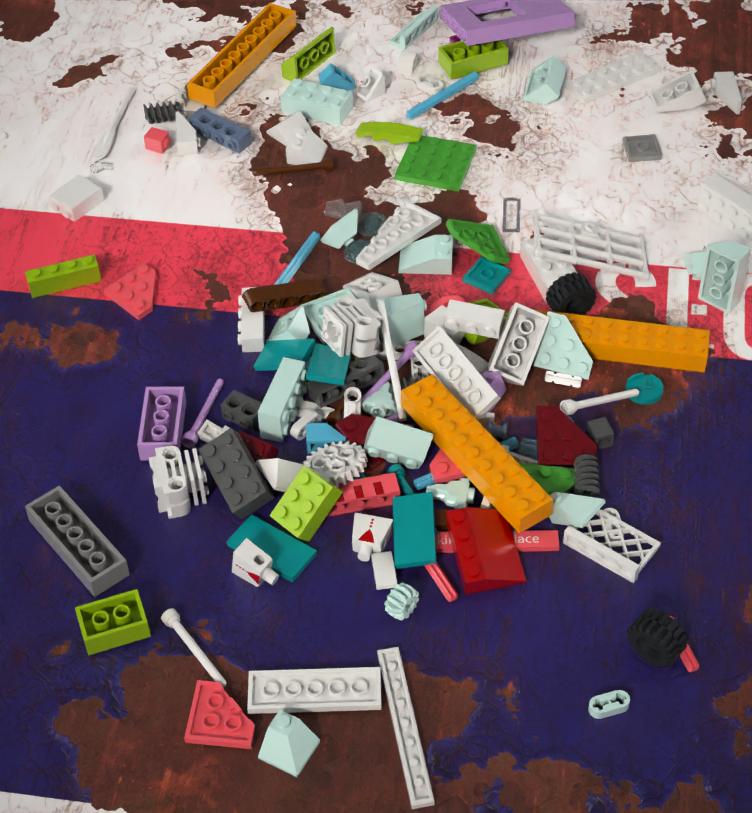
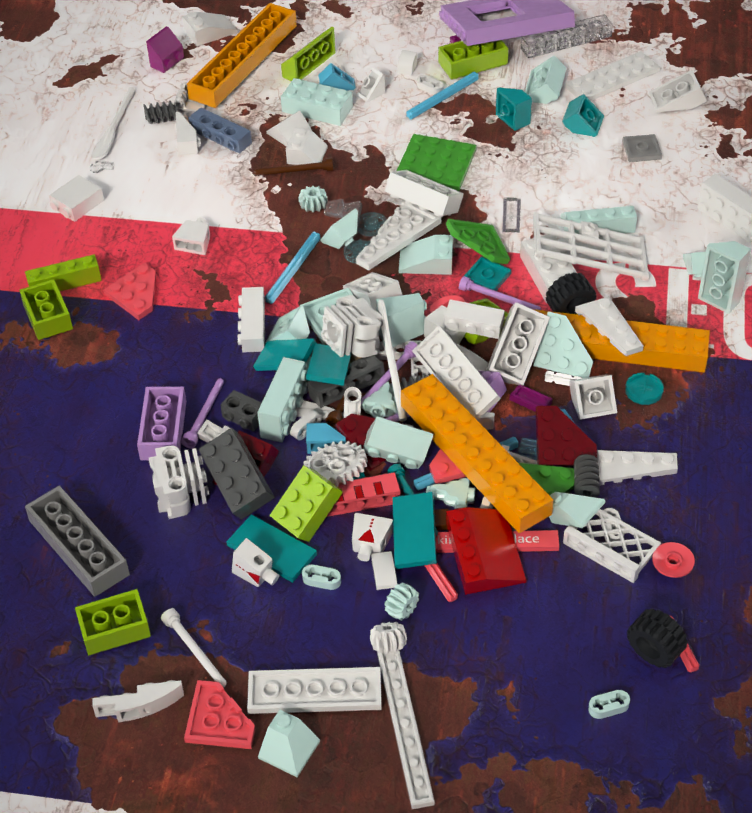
(46, 309): none -> lime brick
(147, 701): none -> white slope
(157, 140): coral brick -> none
(164, 50): none -> magenta slope
(192, 236): none -> white torso
(207, 27): none -> white slope
(279, 472): white slope -> none
(283, 295): reddish brown beam -> none
(312, 199): none -> light aqua gear
(321, 577): none -> light aqua beam
(388, 637): none -> white gear
(394, 132): lime slope -> none
(415, 28): light aqua fence -> none
(424, 193): none -> white brick
(467, 284): none -> lavender piece
(497, 431): sand blue bush -> none
(513, 107): none -> teal slope
(529, 398): none -> magenta tile
(569, 407): white piece -> none
(583, 117): none -> teal slope
(584, 32): none -> clear brick
(593, 396): none -> white slope
(600, 433): dark grey brick -> none
(611, 323): none -> white wing
(616, 219): none -> light aqua slope
(630, 464): none -> white wing
(673, 553): none -> coral dish
(726, 90): white slope -> none

